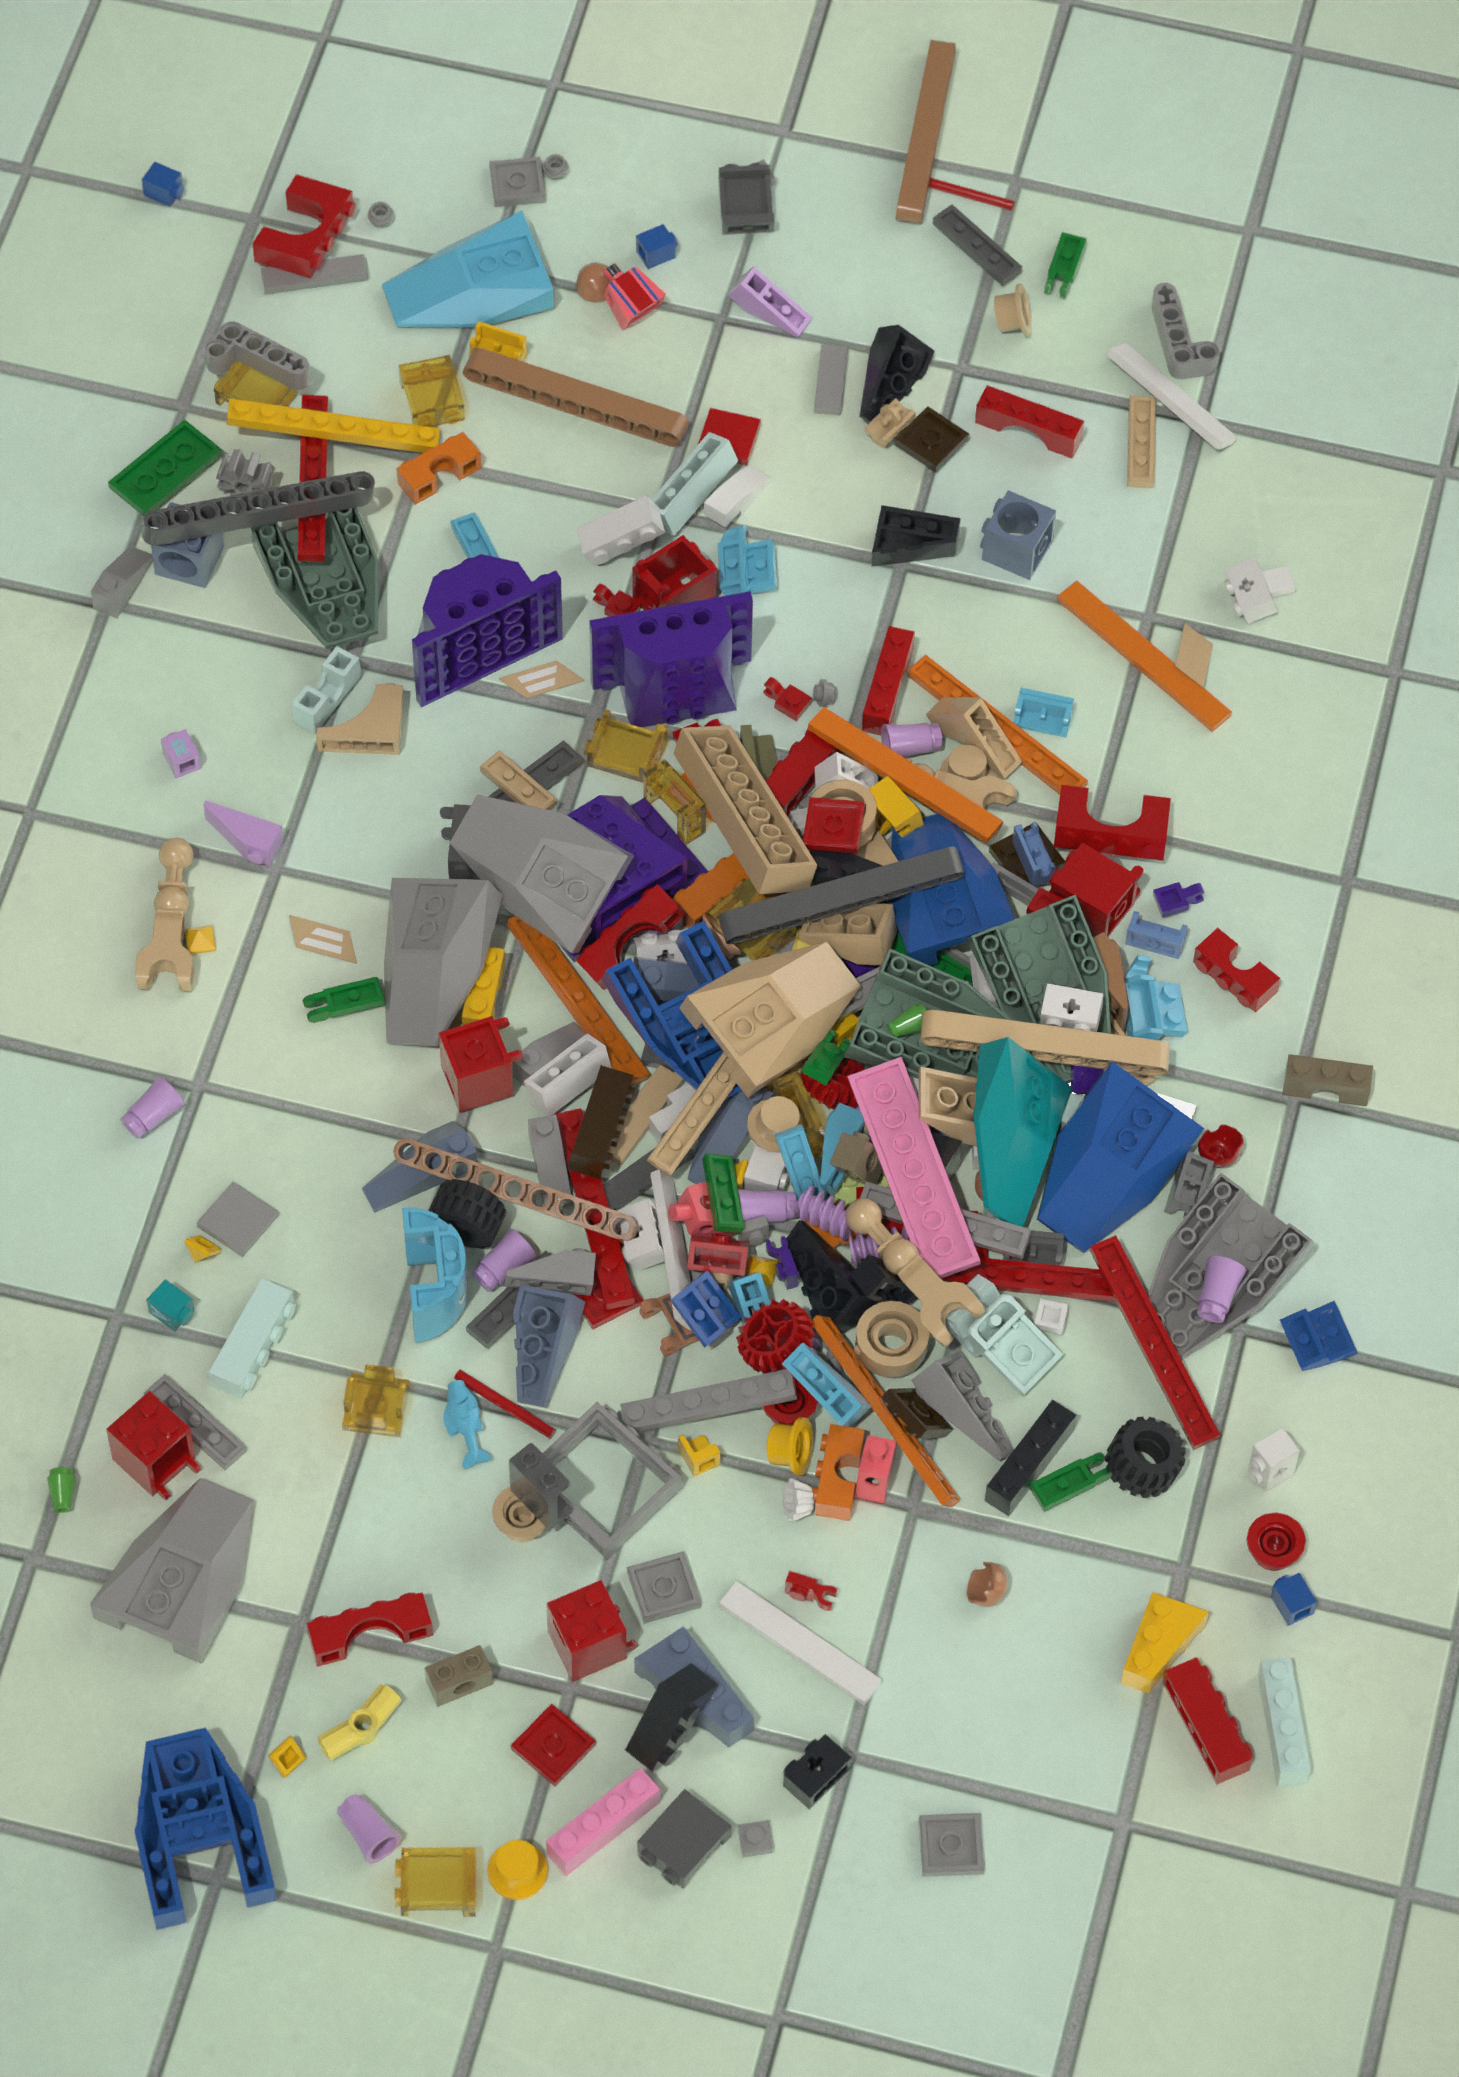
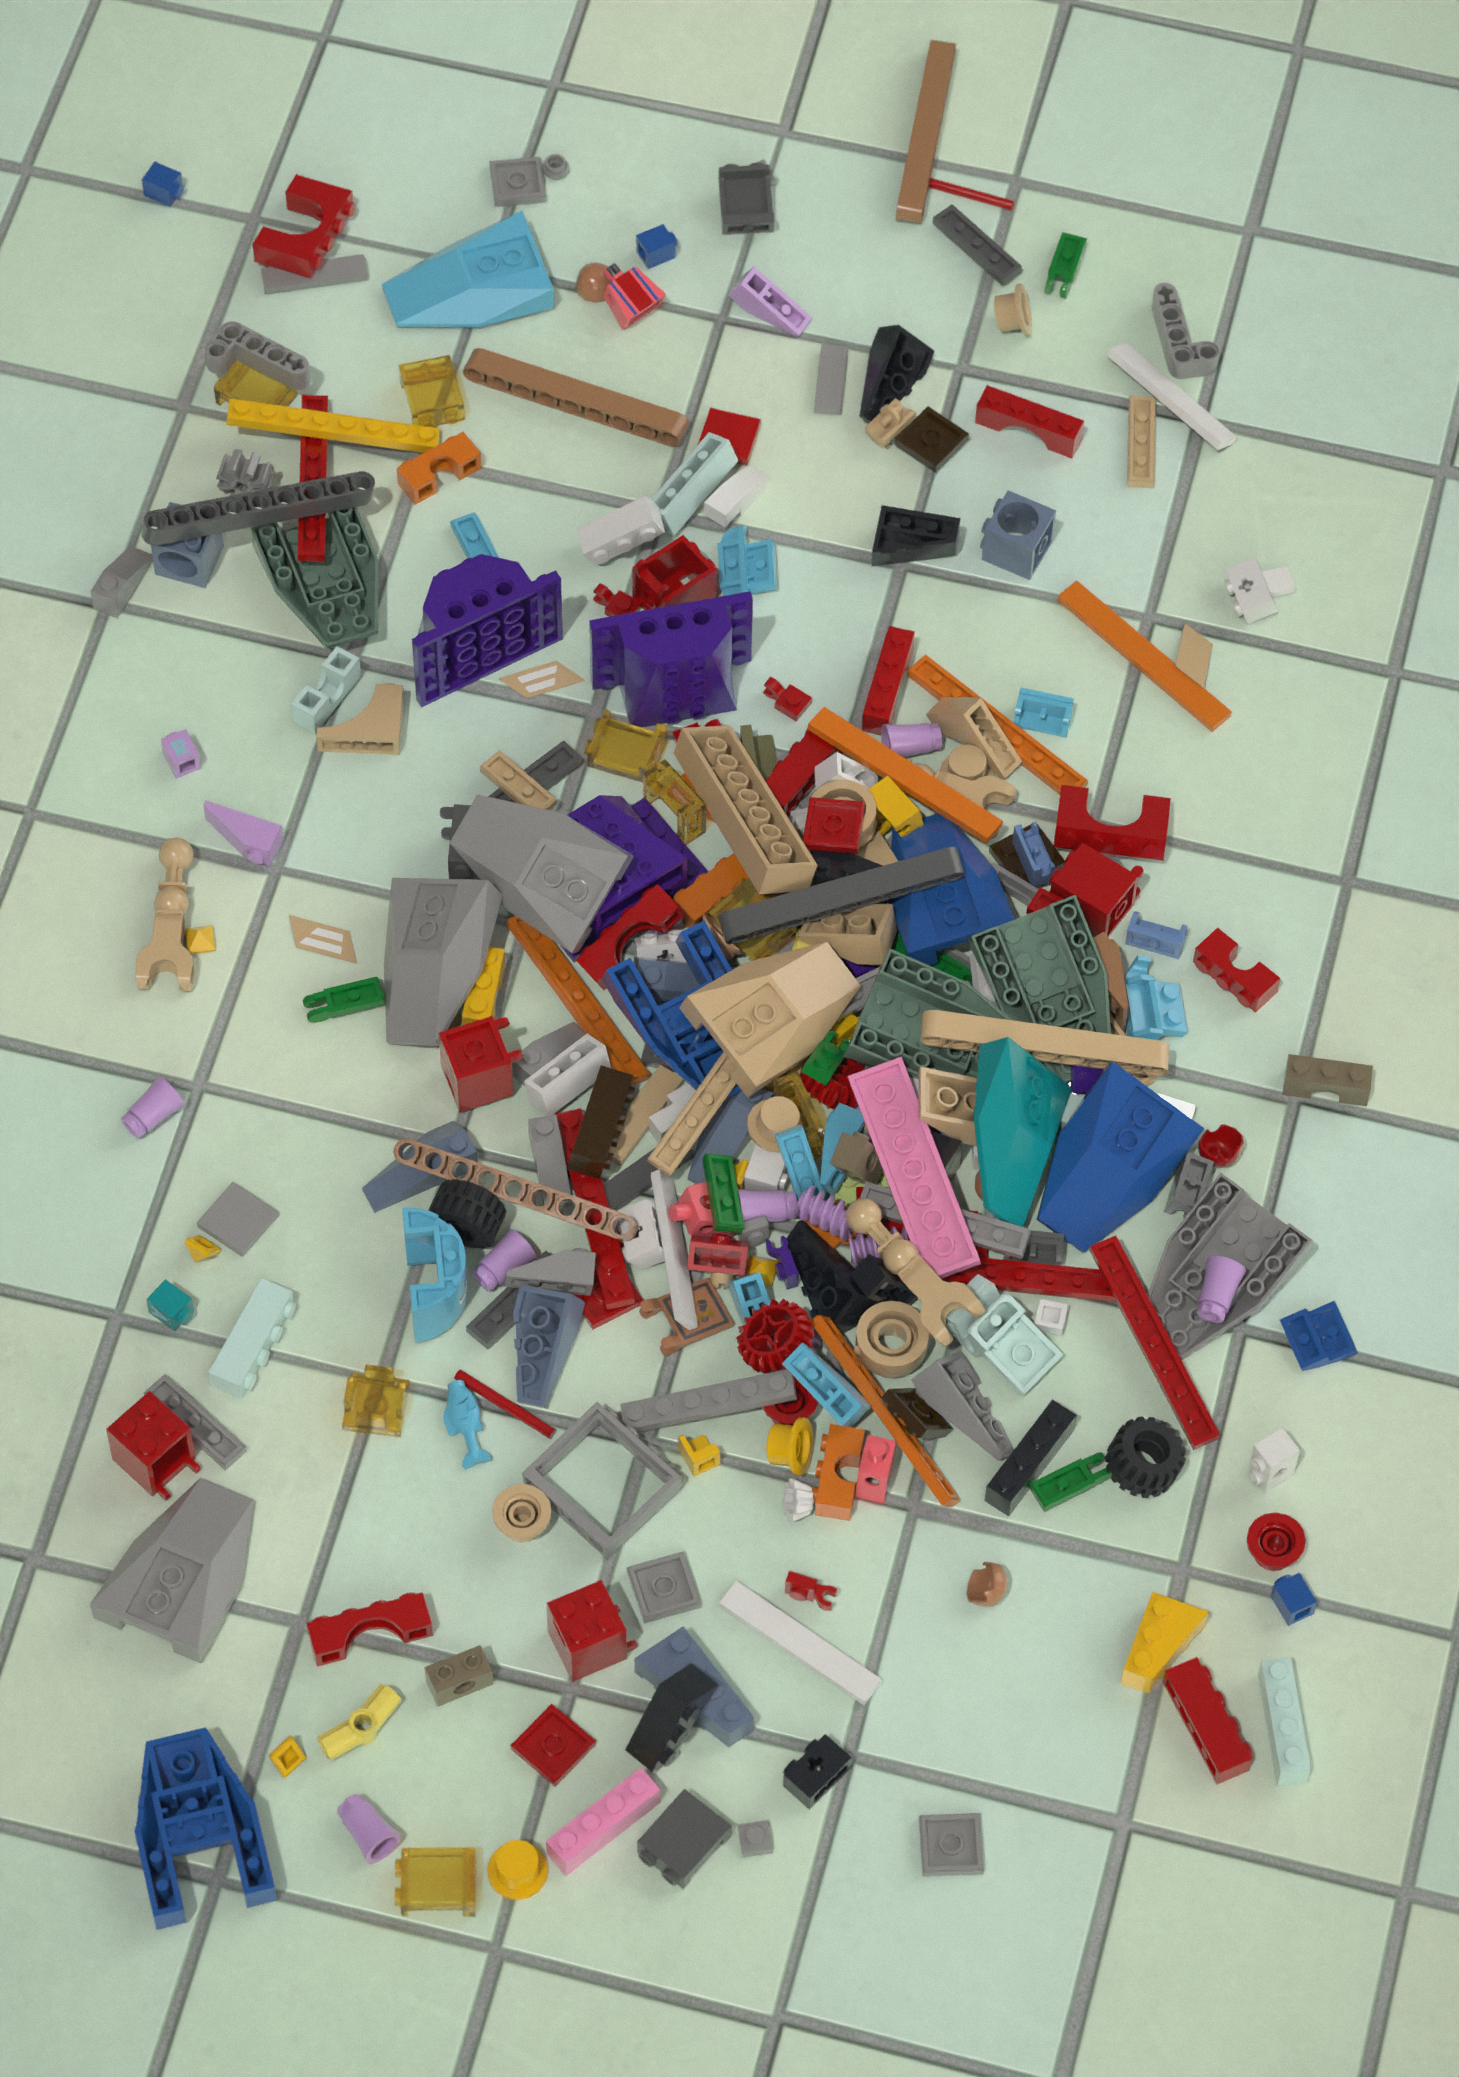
(61, 1486): bright green cone -> none
(165, 468): green plate -> none
(378, 209): light grey plate -> none
(499, 341): yellow hinge -> none
(538, 1485): dark grey panel -> none
(705, 1308): blue slope -> none
(823, 692): light grey plate -> none
(907, 1022): bright green cone -> none
(1061, 999): white brick -> none
(1174, 899): dark purple plate -> none

